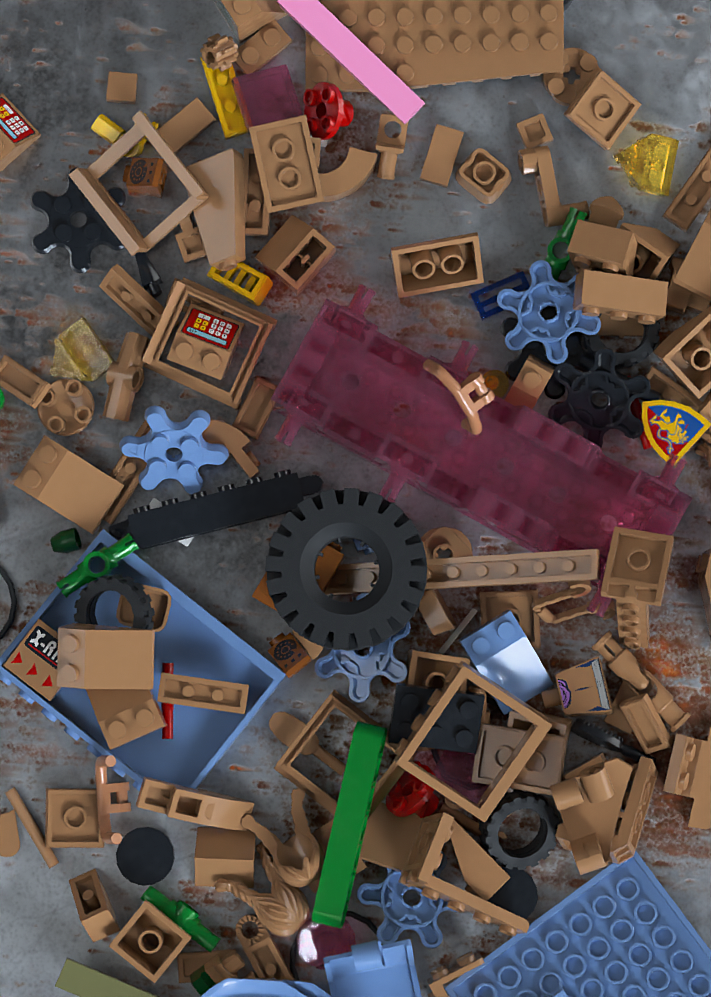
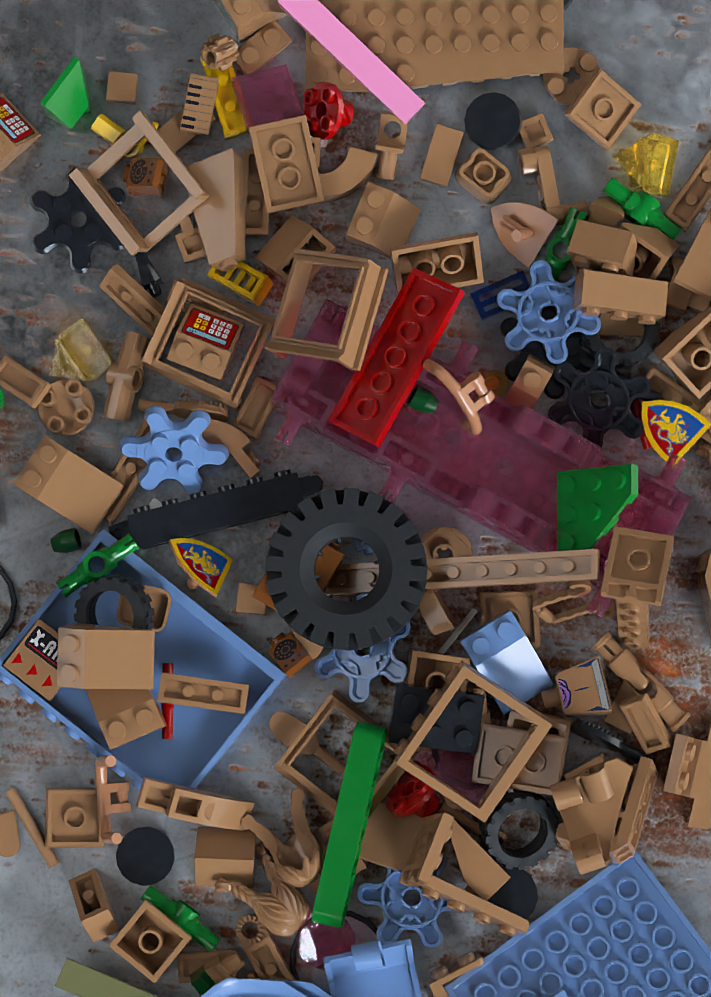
(68, 96): none -> green slope
(183, 409): none -> medium nougat piece
(199, 105): none -> medium nougat tile
(202, 563): none -> shield
(246, 602): none -> medium nougat tile
(358, 319): none -> medium nougat piece
(382, 220): none -> medium nougat slope
(396, 357): none -> red plate
(422, 400): none -> dark green hose
(493, 121): none -> black tile
(522, 229): none -> nougat shield
(591, 503): none -> green plate
(641, 208): none -> green pin

